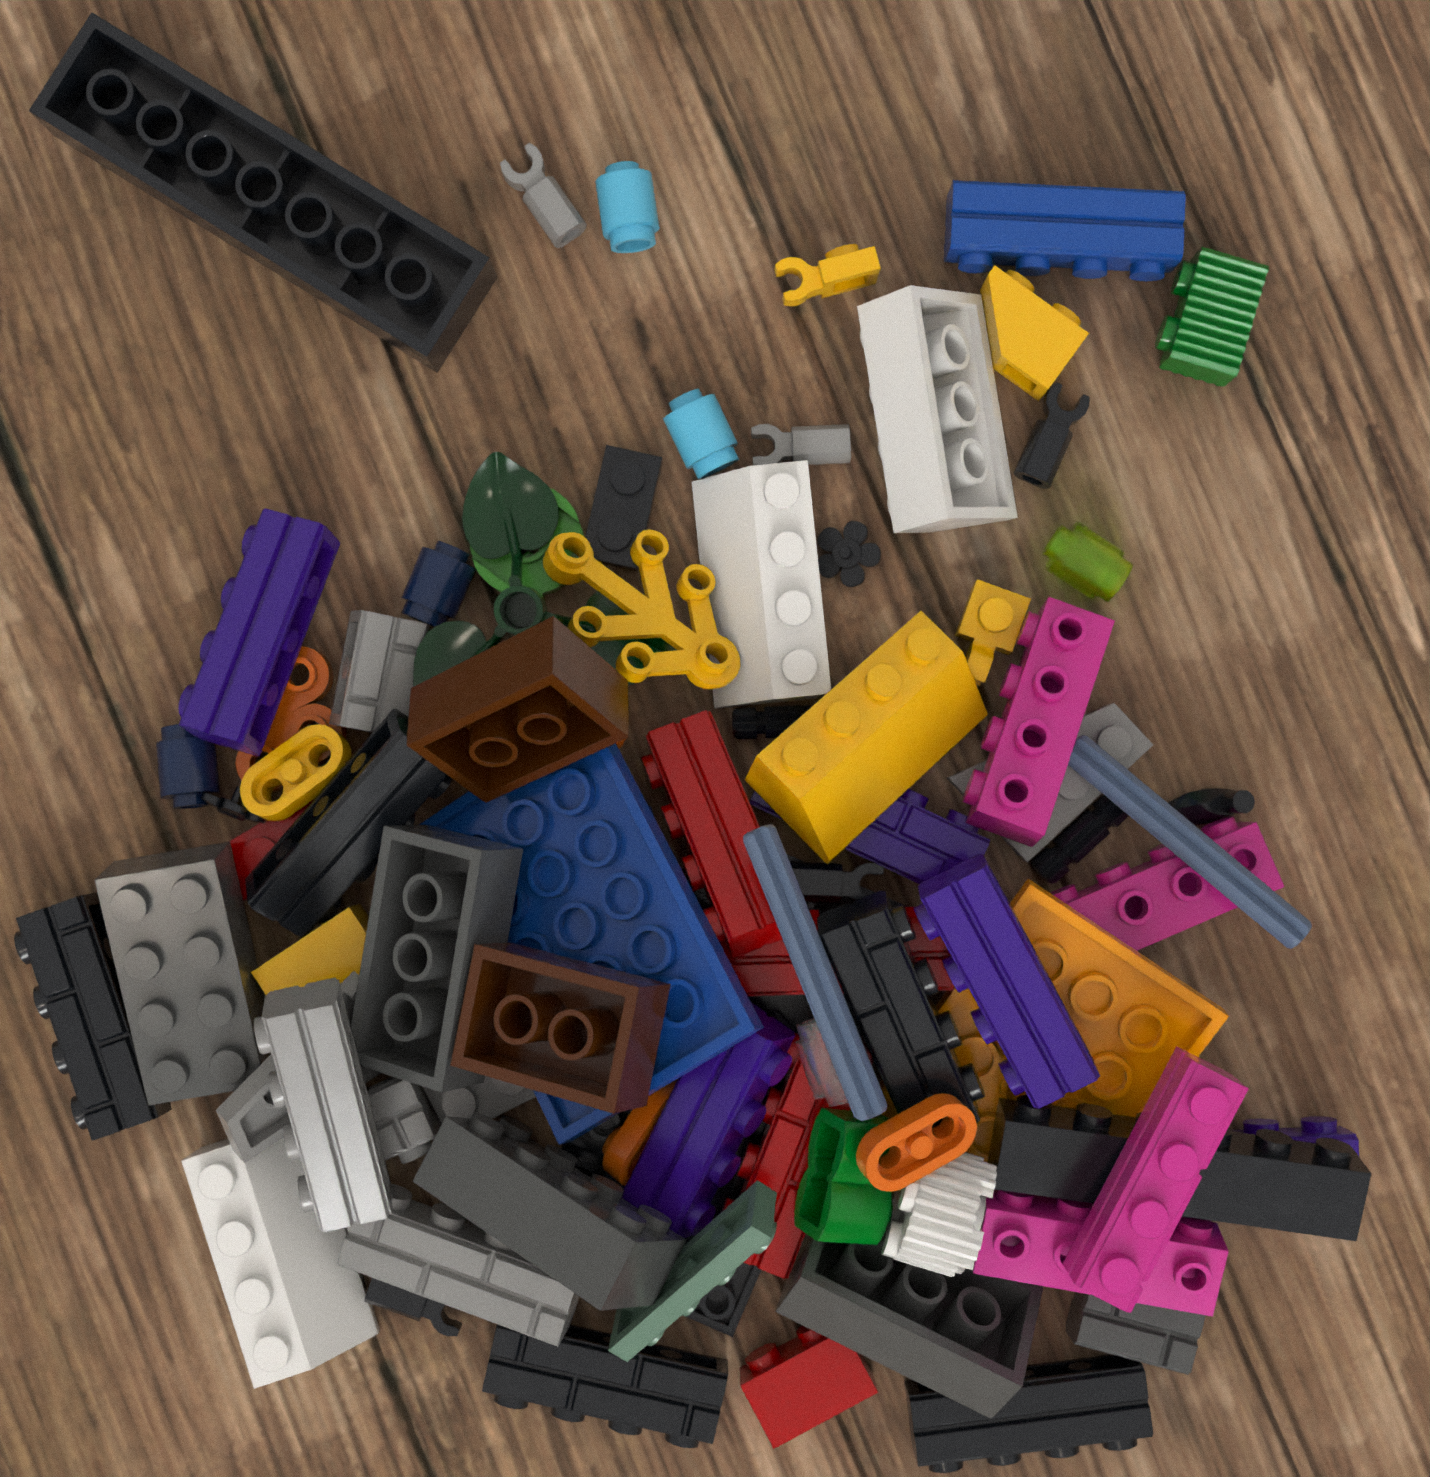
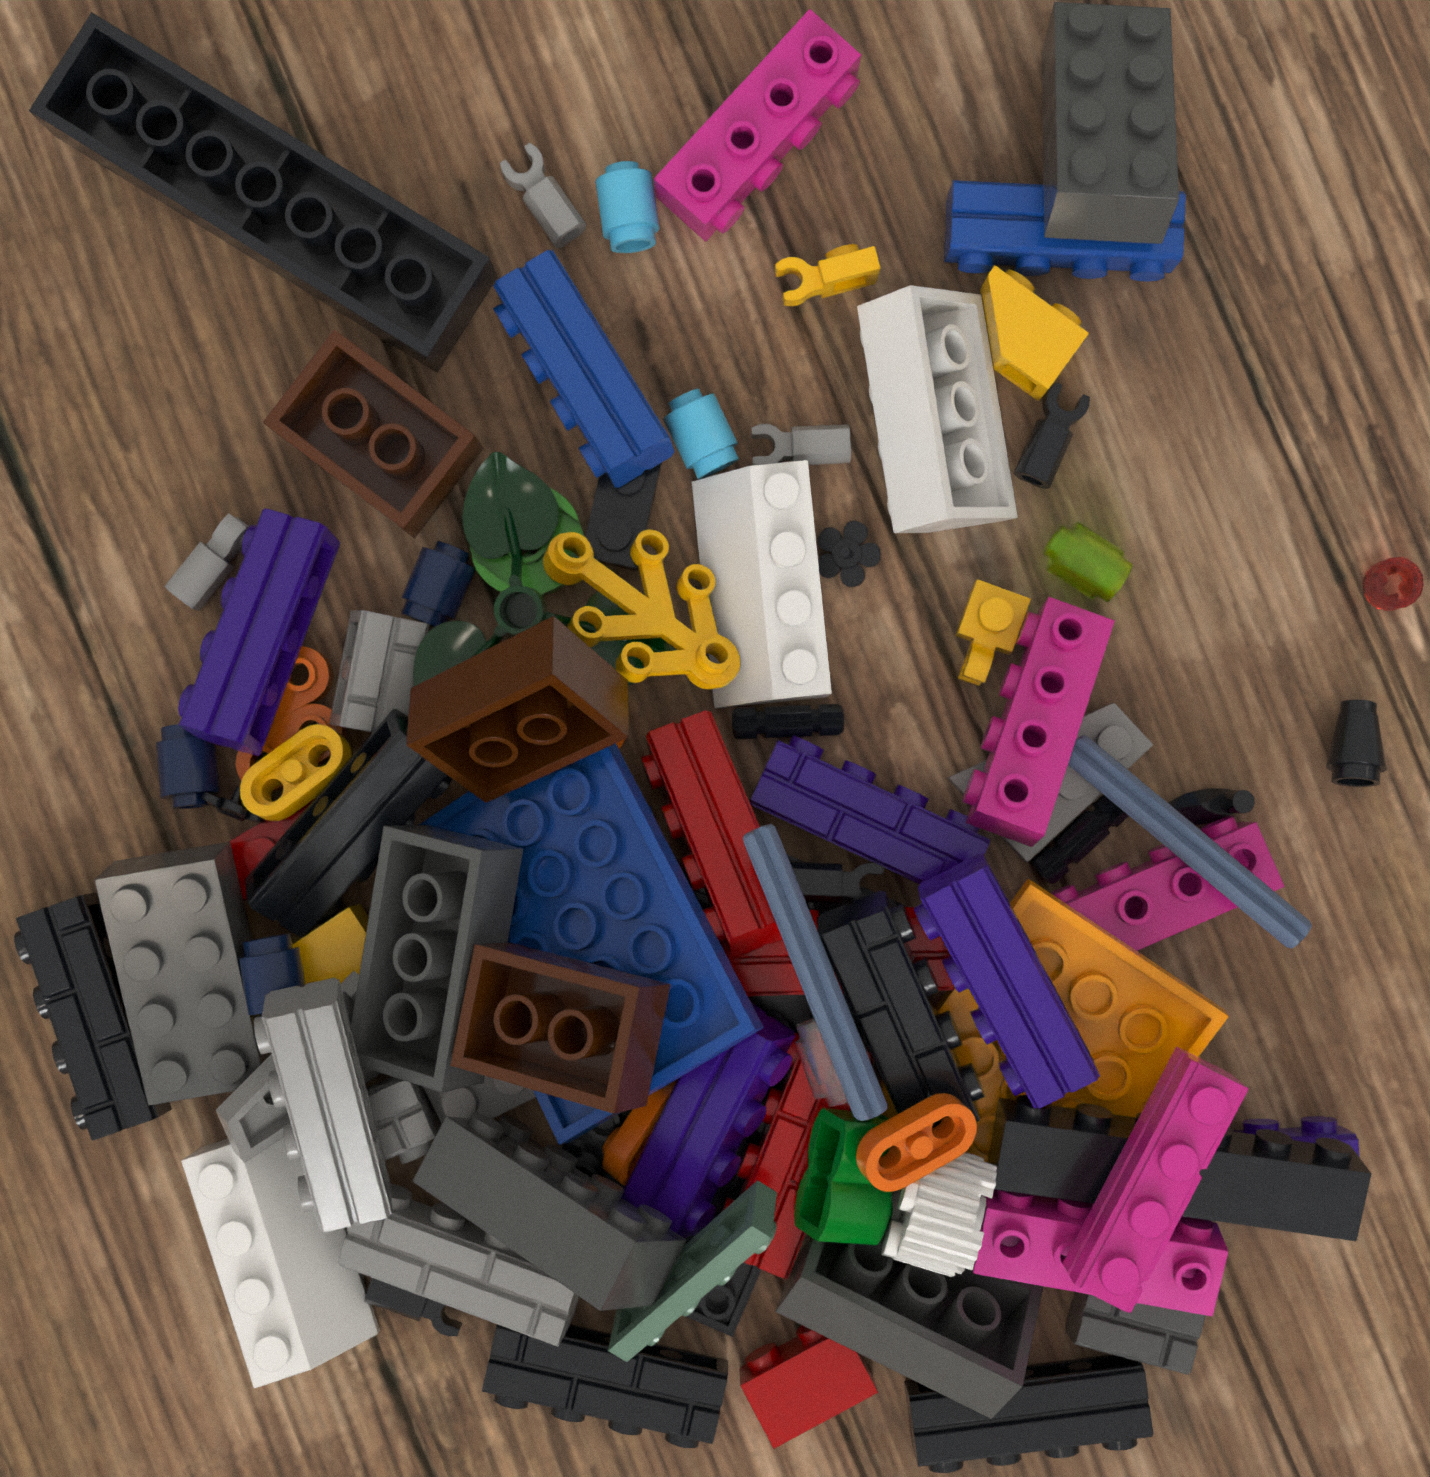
(208, 564): none -> light grey bar
(269, 966): none -> dark blue brick
(374, 433): none -> reddish brown brick
(583, 369): none -> blue brick
(759, 126): none -> dark pink brick
(870, 738): yellow slope -> none
(1109, 123): none -> dark grey brick
(1211, 316): green brick -> none
(1357, 746): none -> black cone
(1410, 587): none -> clear red bush

